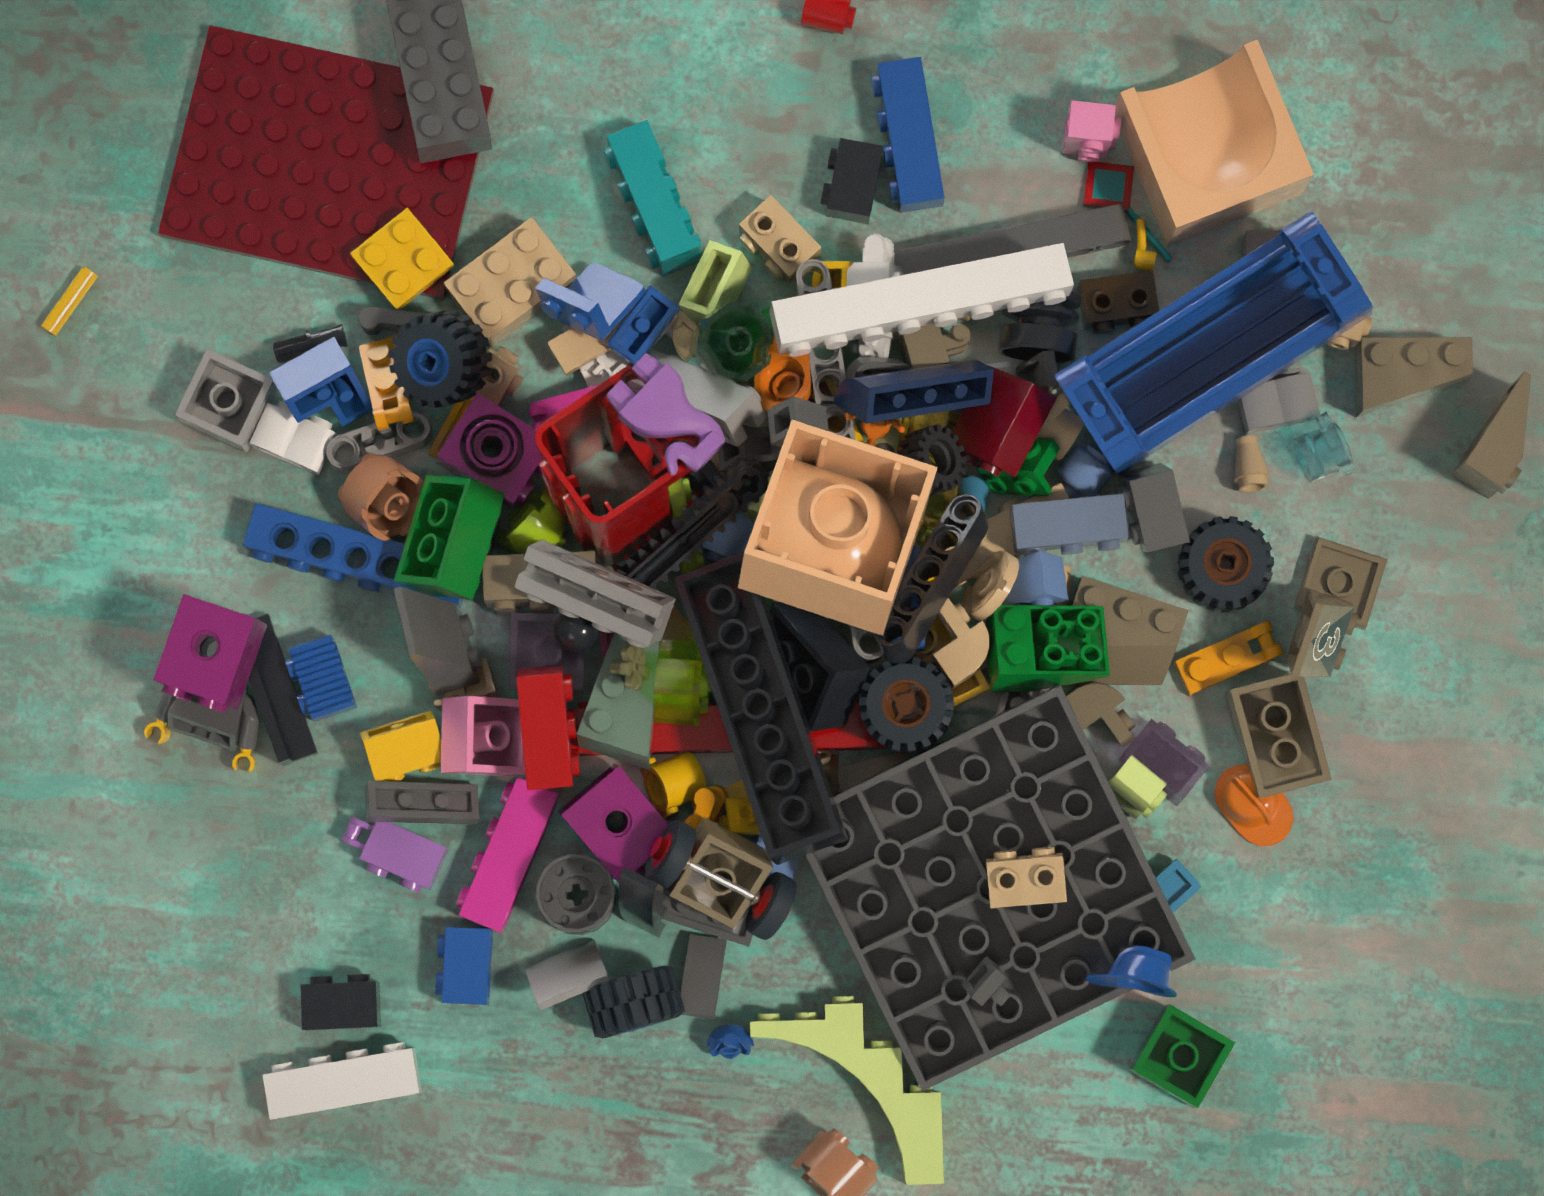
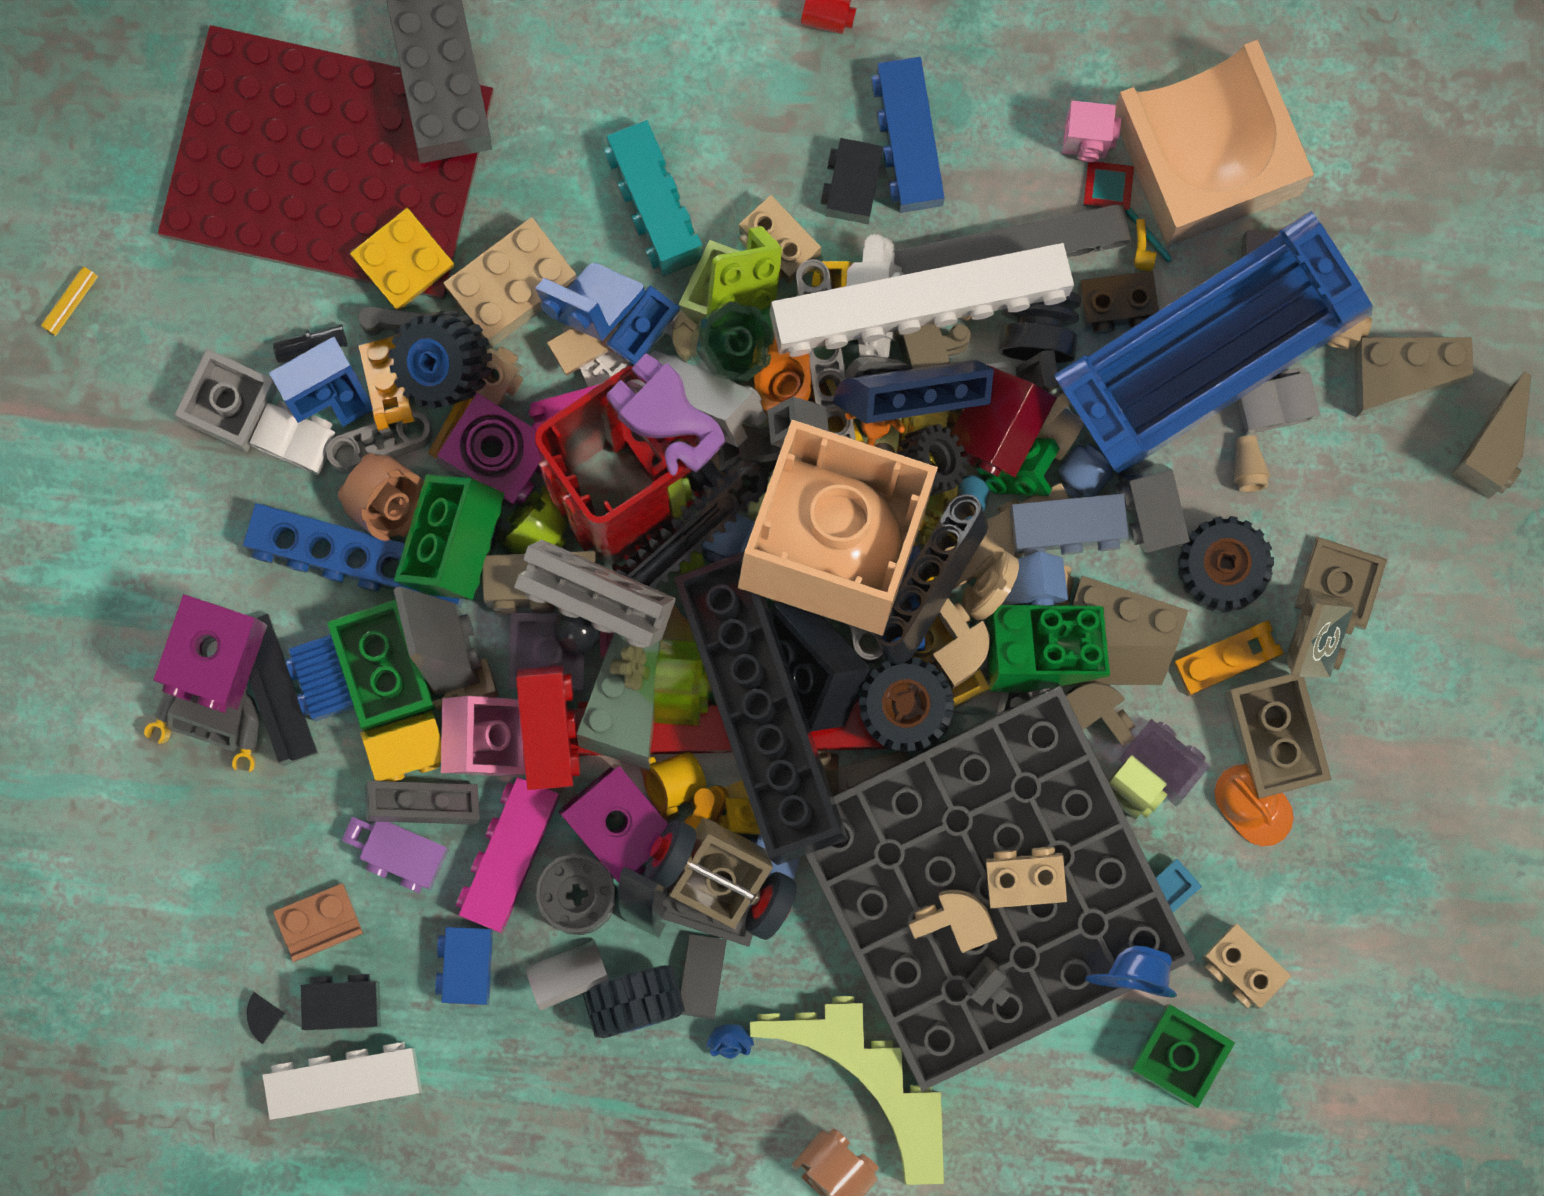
(262, 1017): none -> black tile
(318, 922): none -> nougat plate
(378, 666): none -> green brick
(747, 275): none -> lime bracket
(965, 915): none -> tan brick
(1245, 968): none -> tan brick
(1323, 450): clear light blue piece -> none

